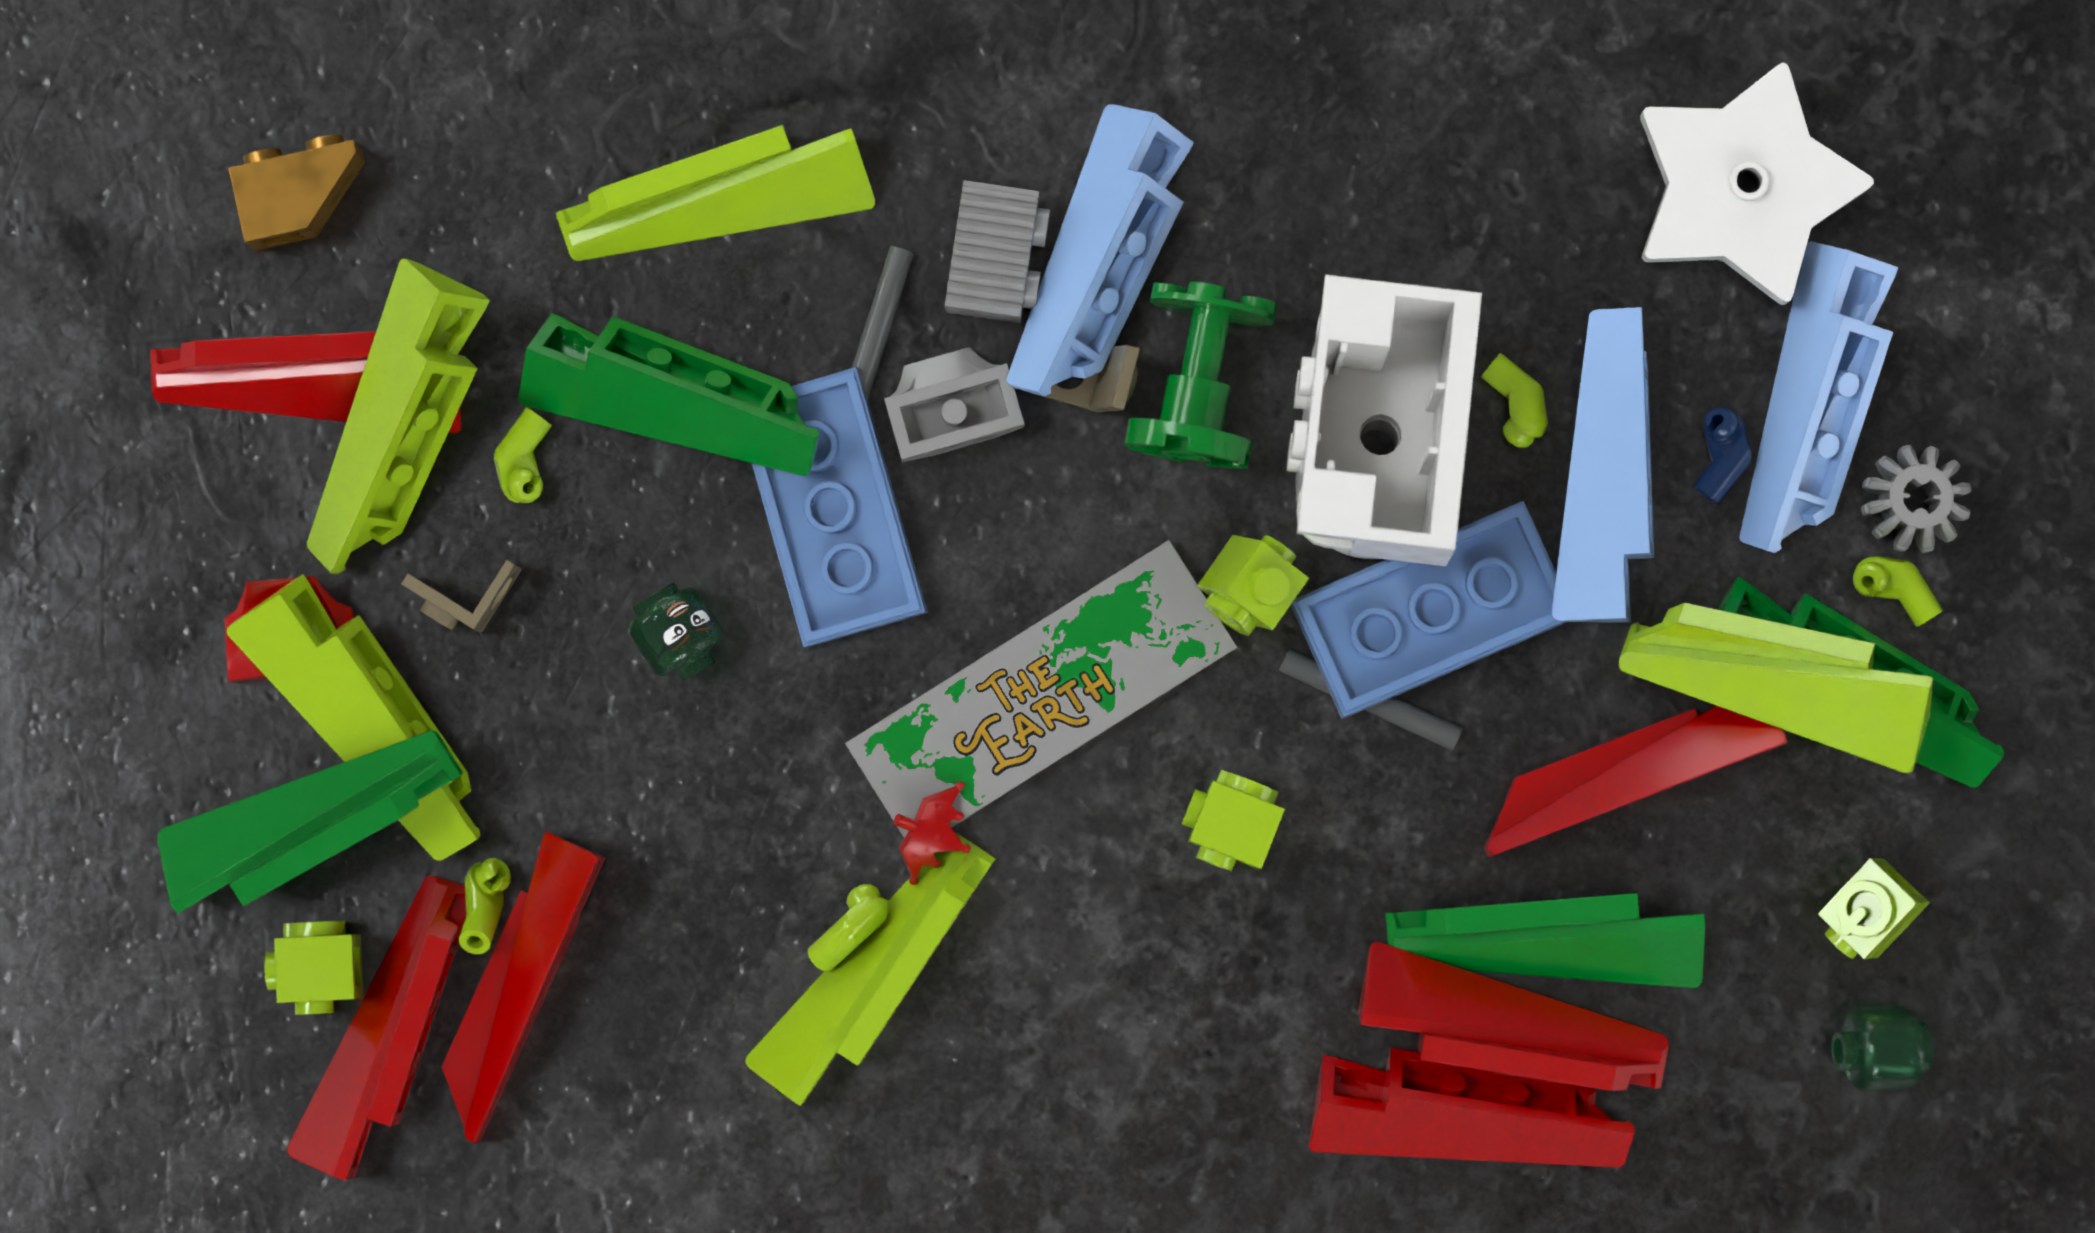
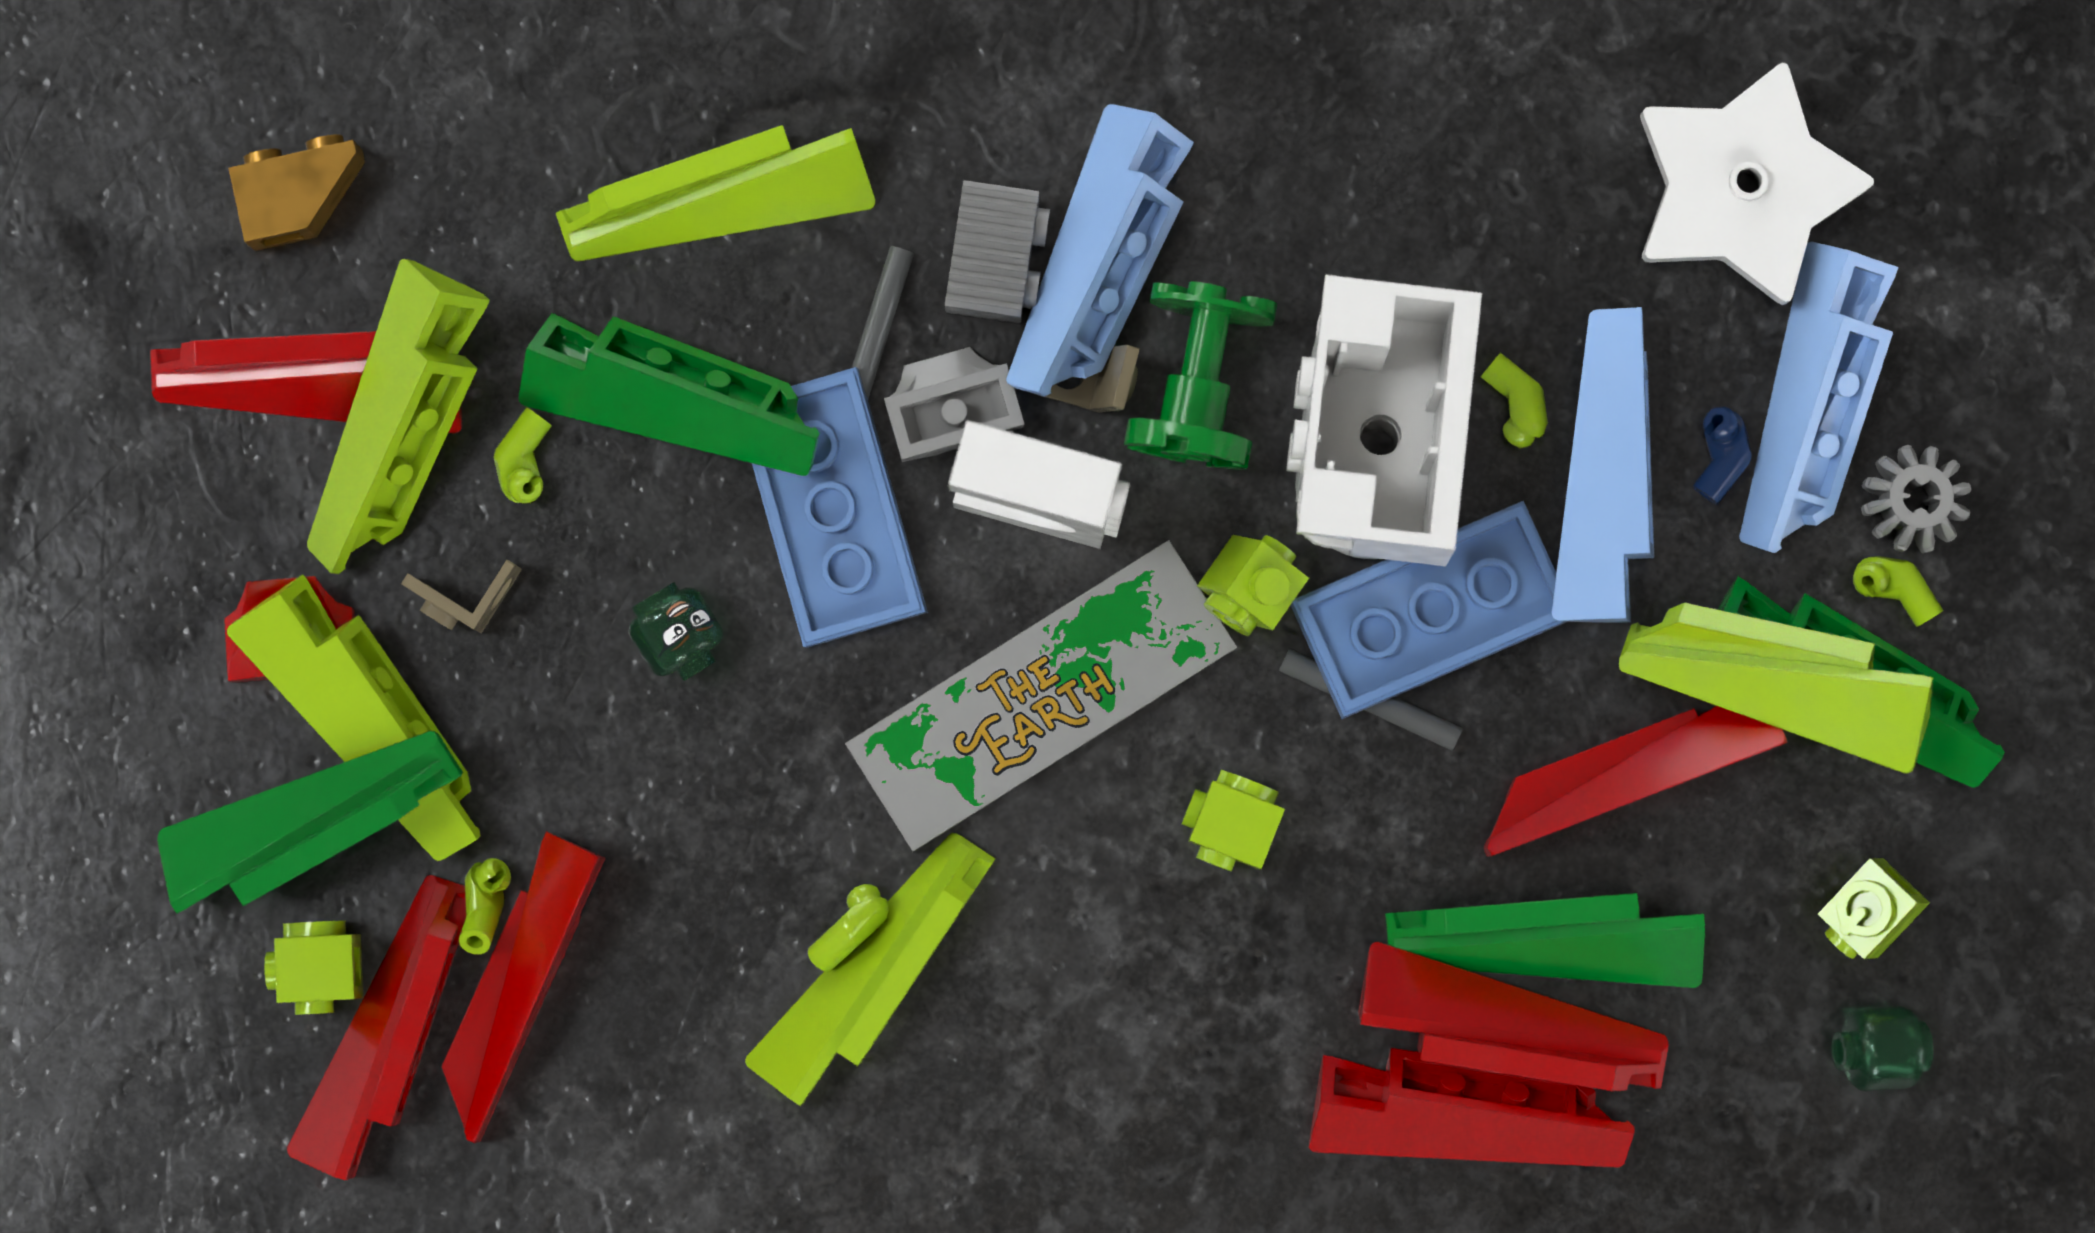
(930, 831): red piece -> none
(1038, 485): none -> white arch

